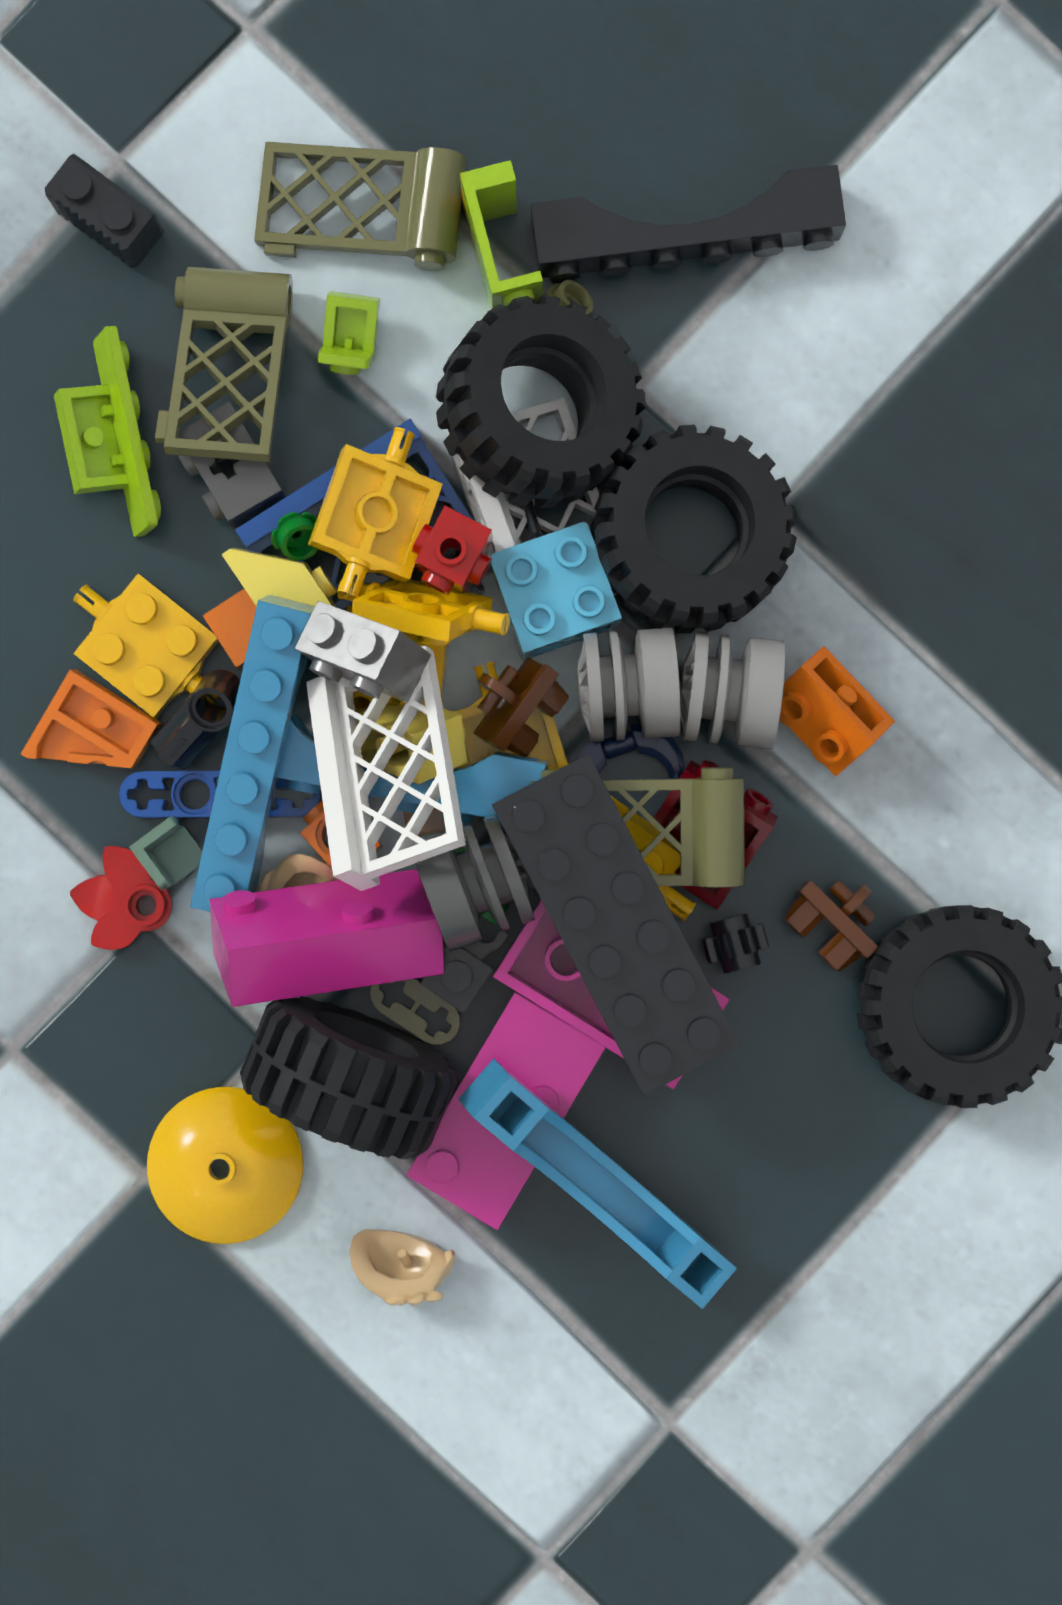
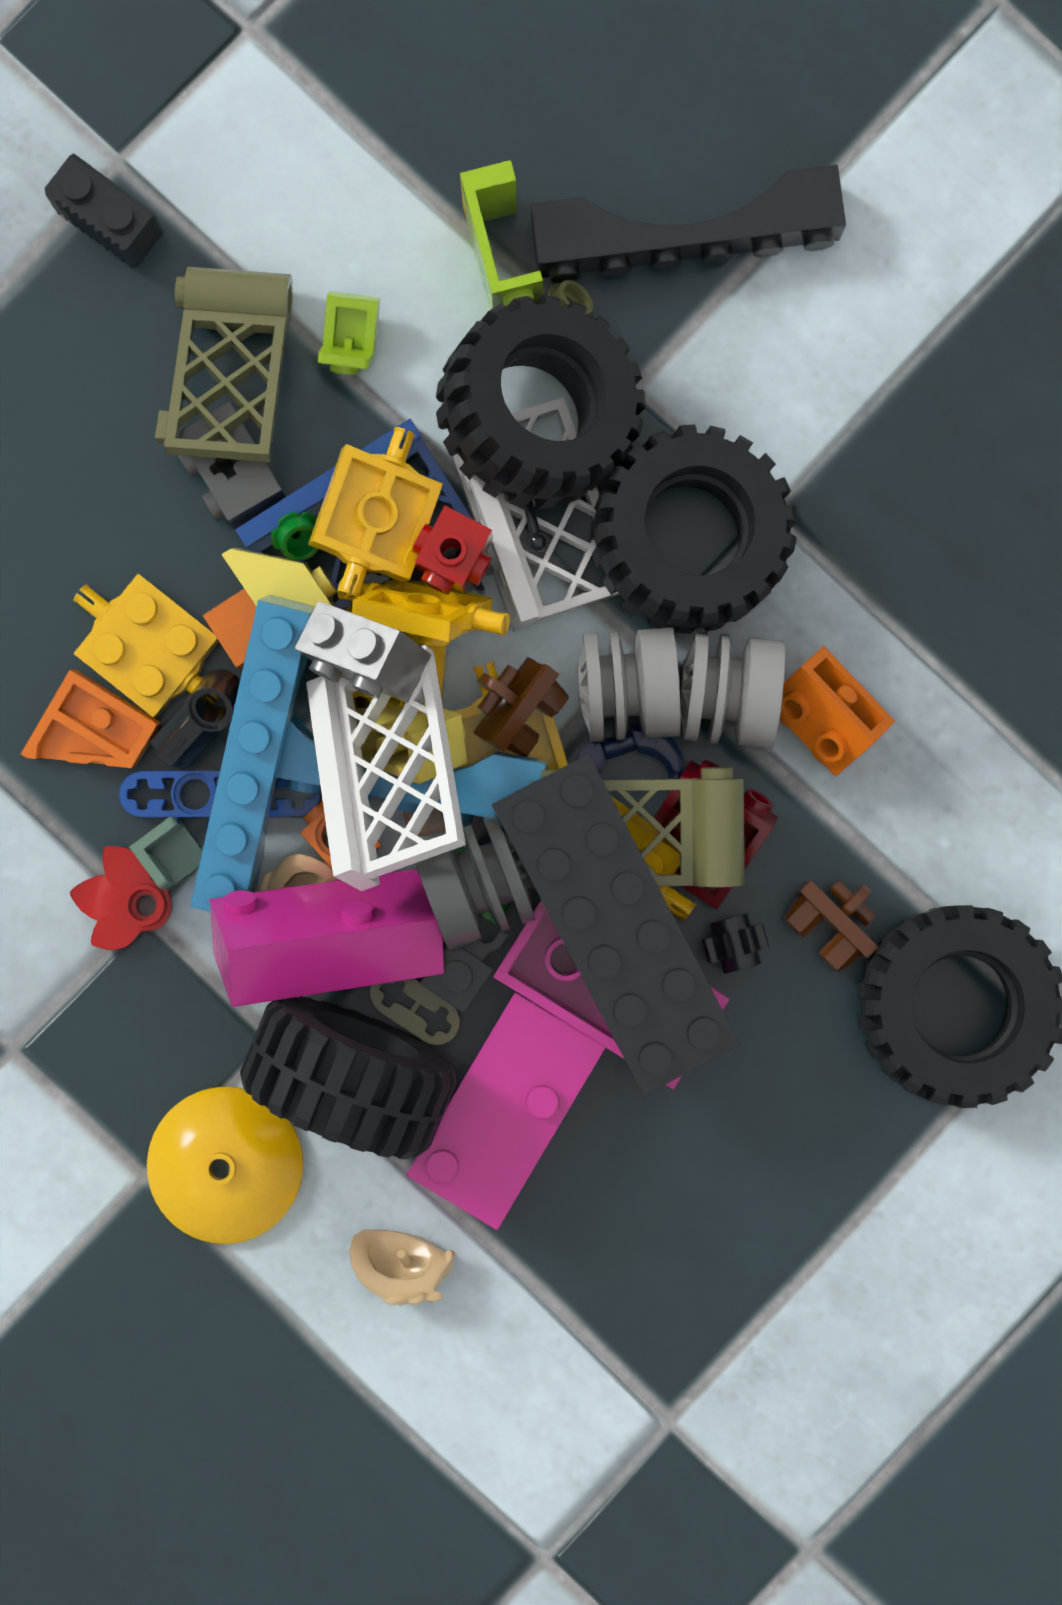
(104, 435): lime bracket -> none
(427, 205): olive piece -> none
(555, 590): medium azure bracket -> none
(596, 1182): dark azure arch -> none

